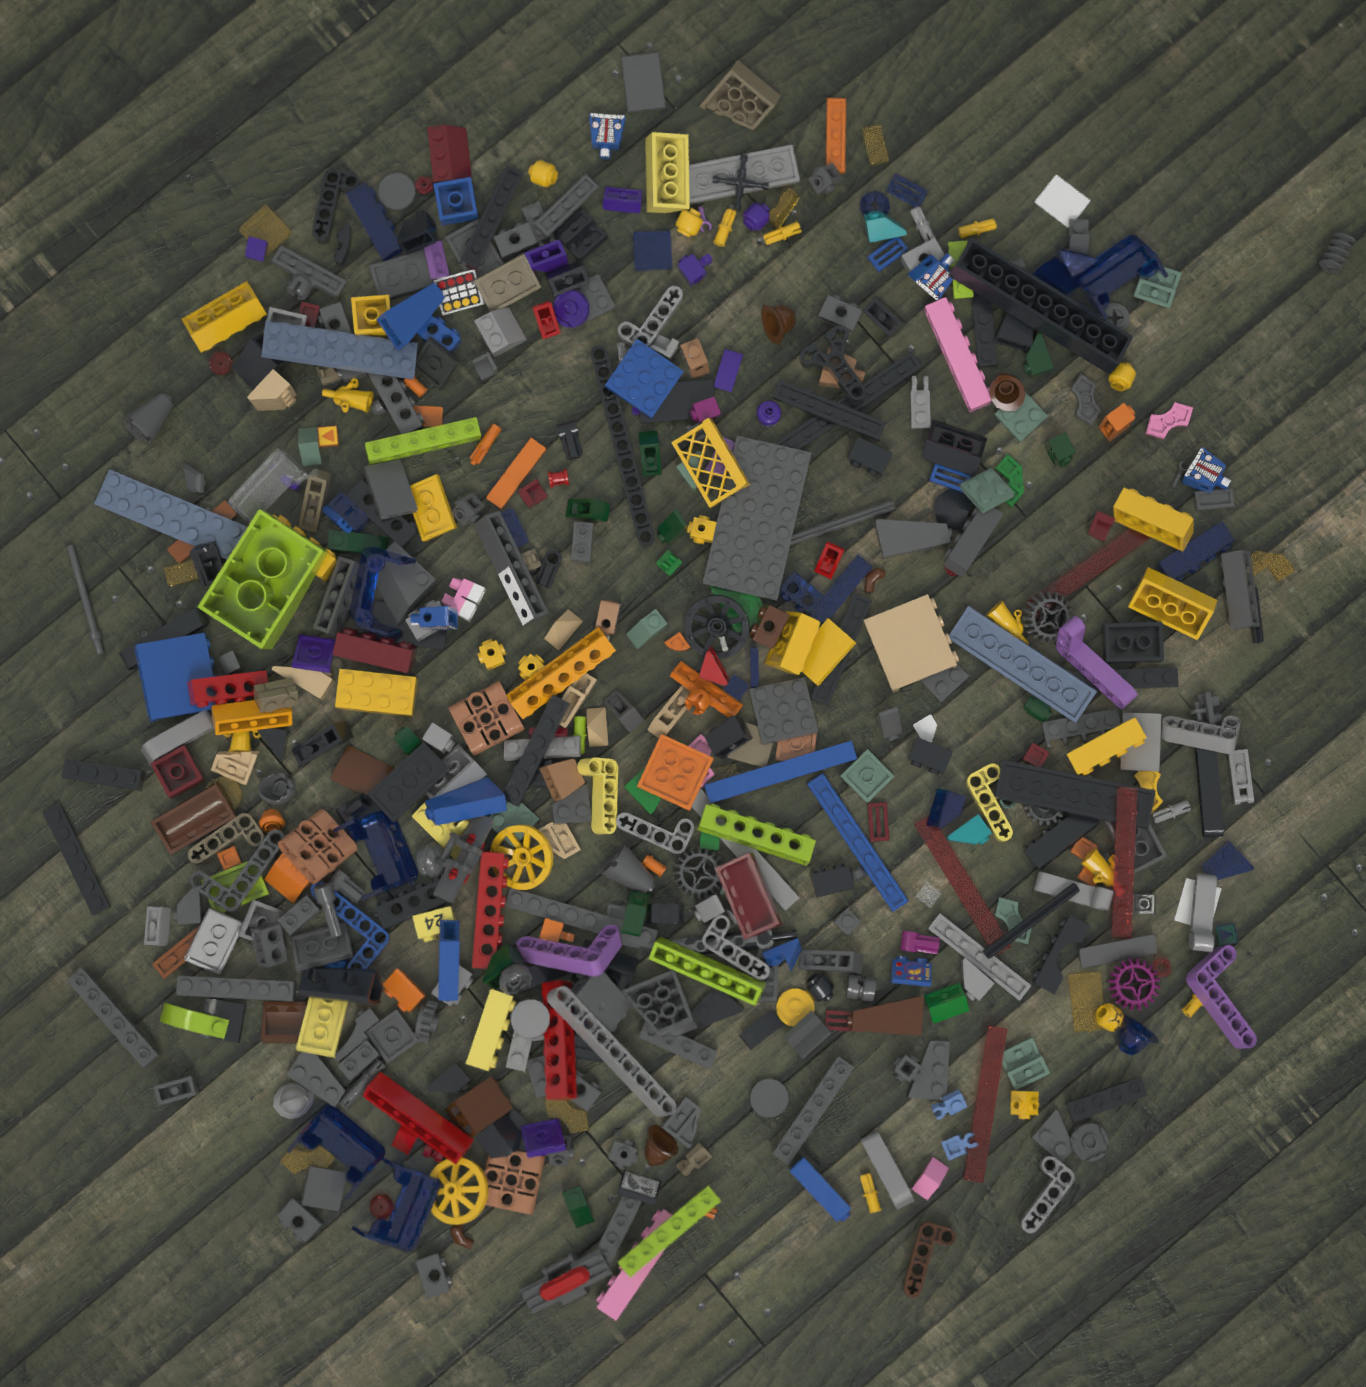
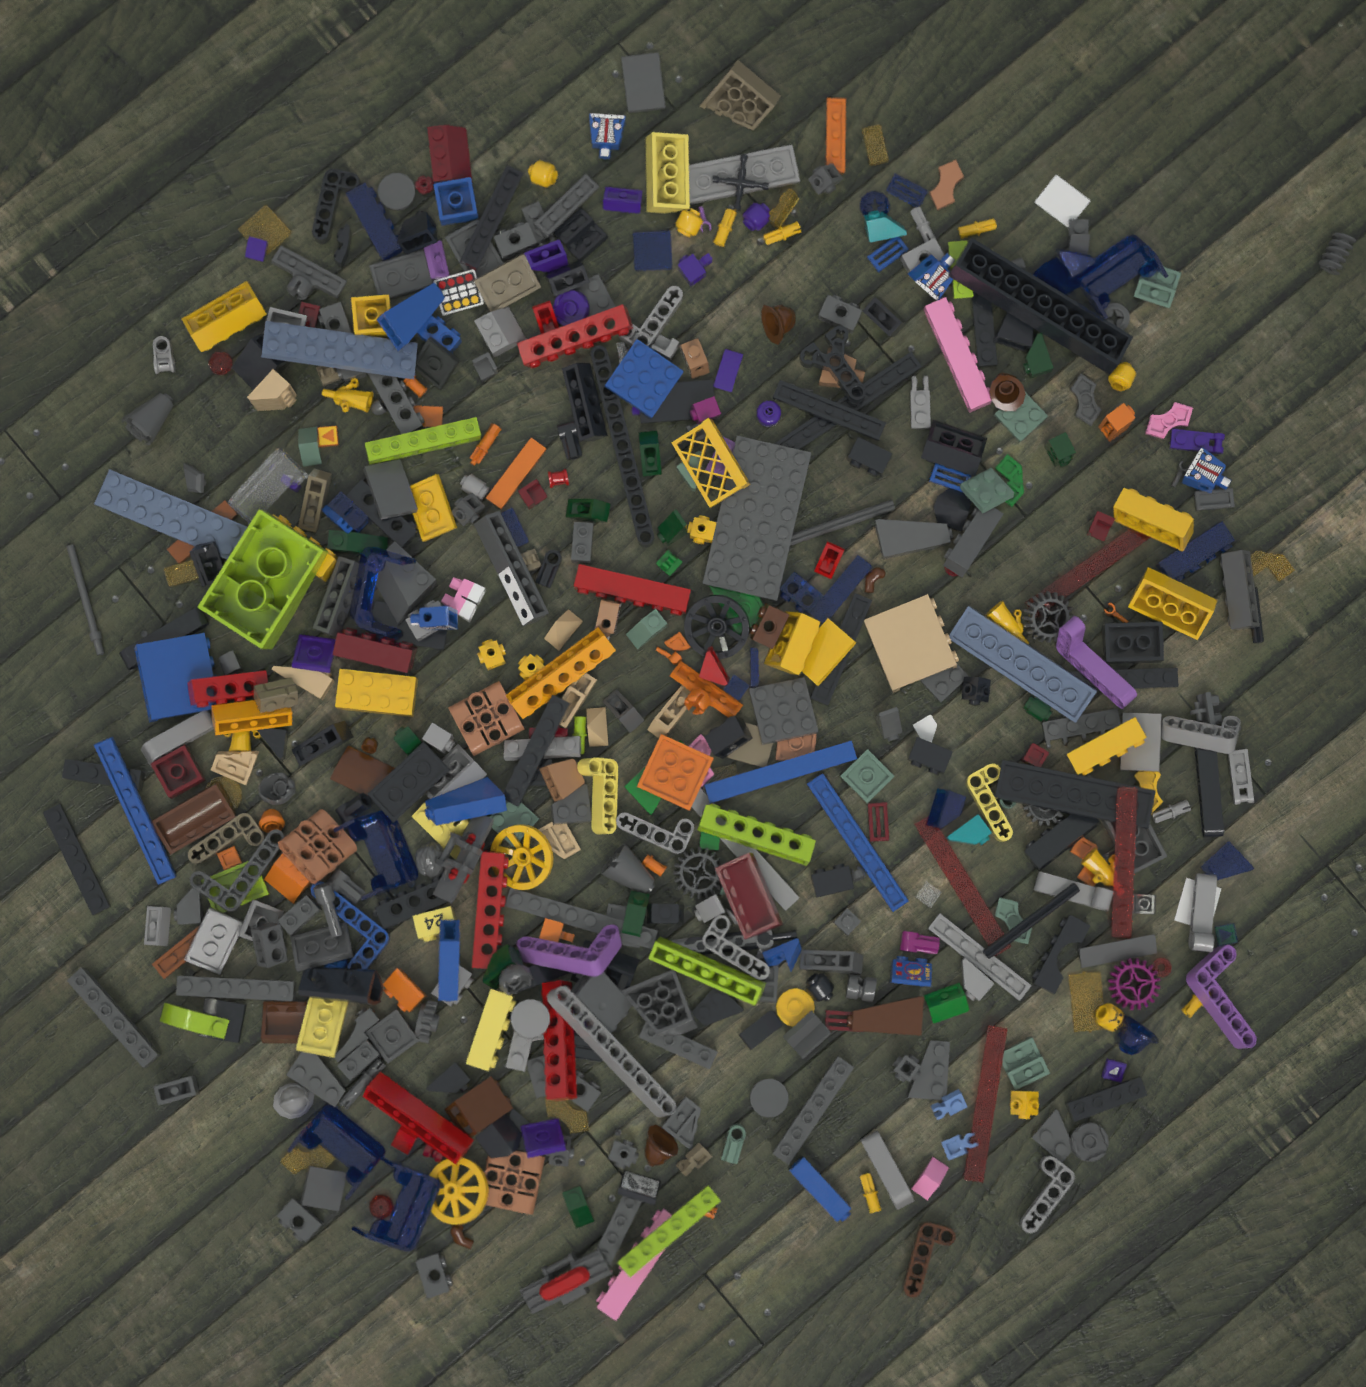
(135, 810): none -> blue tile
(163, 359): none -> light grey piece
(369, 745): none -> reddish brown hinge
(472, 484): none -> light grey brick
(529, 347): none -> red brick
(584, 402): none -> black brick
(632, 589): none -> red brick
(675, 658): none -> orange hand
(733, 1145): none -> sand green piece
(949, 176): none -> nougat tile
(976, 690): none -> black brick
(1114, 613): none -> orange hand
(1114, 1070): none -> dark purple tile
(1194, 440): none -> dark purple plate

